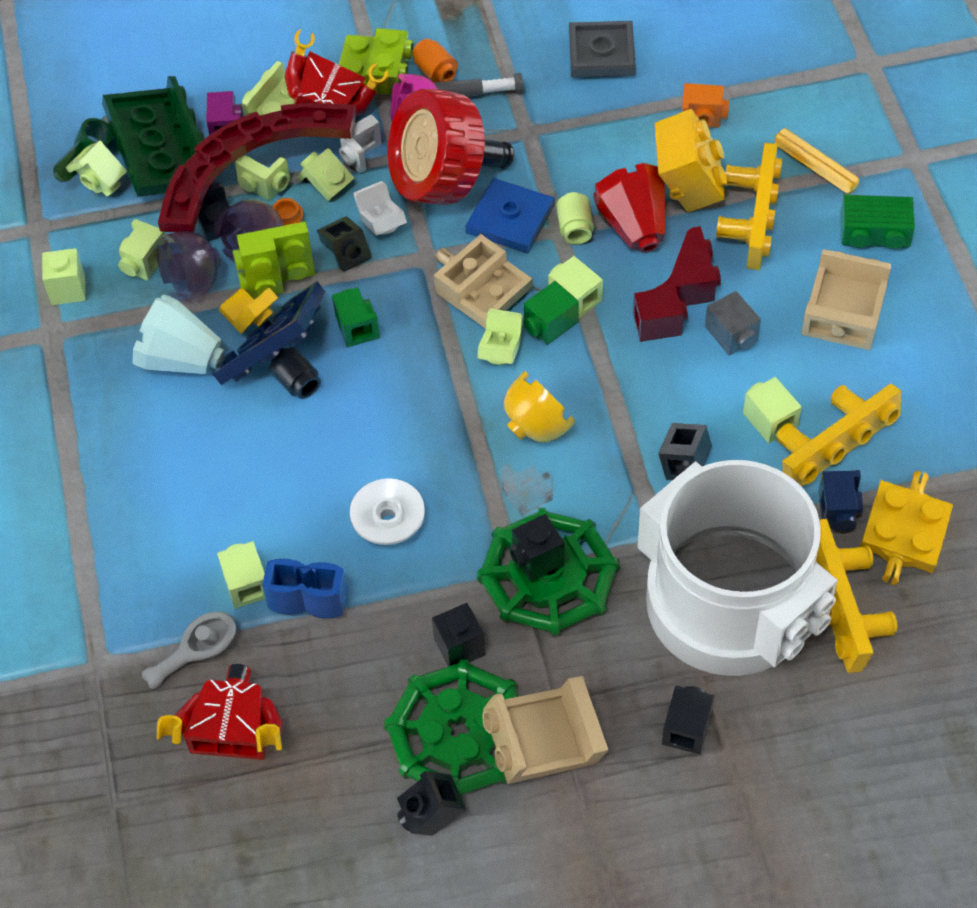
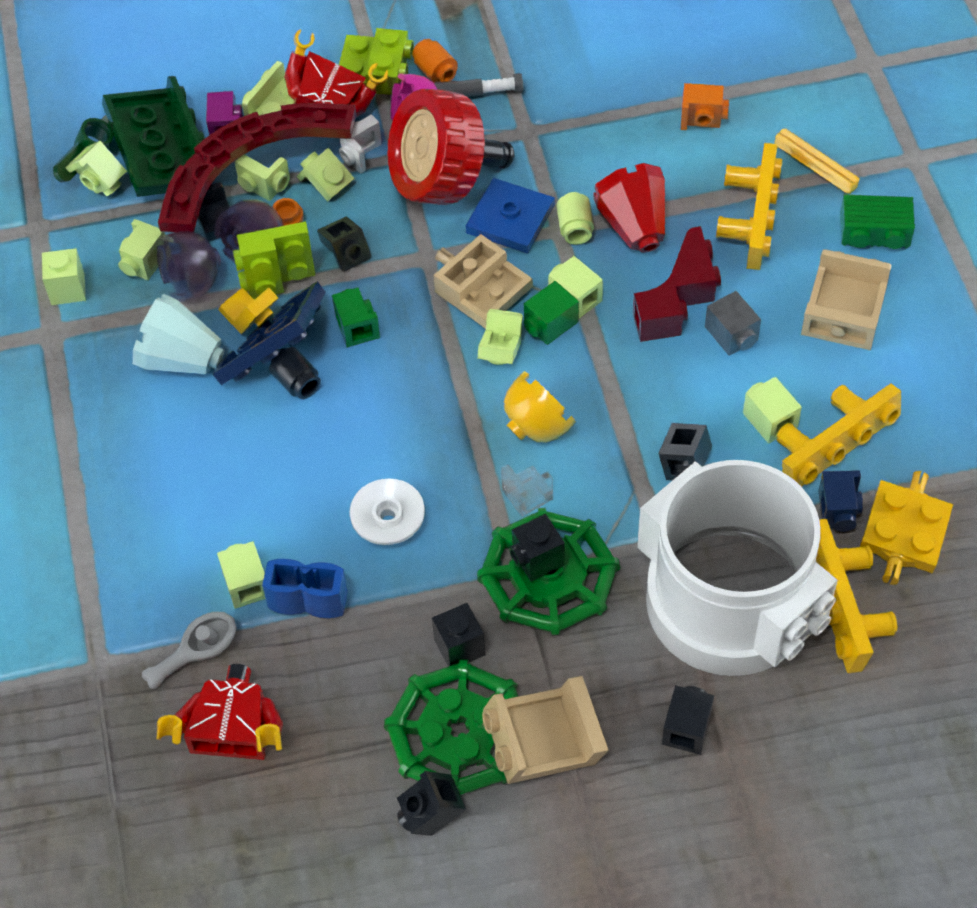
(378, 210): white bracket -> none
(601, 48): dark grey plate -> none
(690, 160): yellow brick -> none

